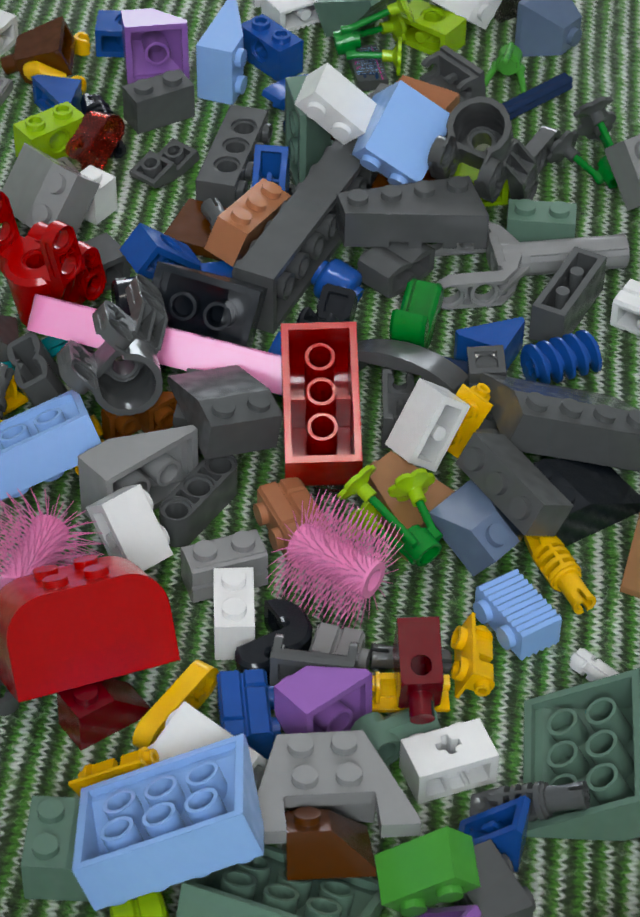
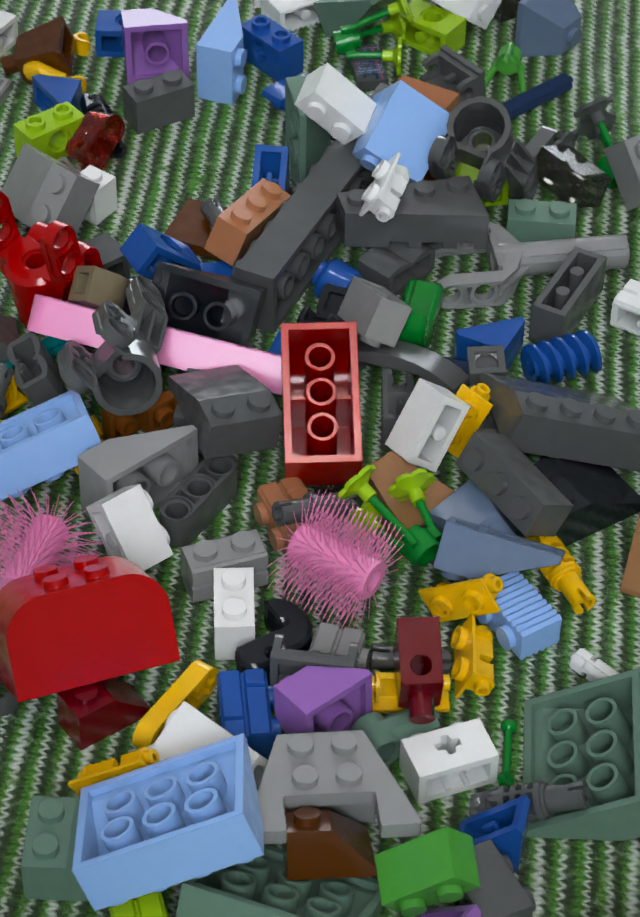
(95, 285): none -> dark tan brick
(165, 166): dark grey slope -> none
(232, 155): dark grey brick -> none
(283, 510): none -> dark grey pin
(376, 310): none -> light grey brick
(387, 188): none -> white hinge
(462, 598): none -> yellow hinge
(477, 550): none -> sand blue slope
(508, 727): none -> green hinge
(571, 176): none -> clear smoke brick

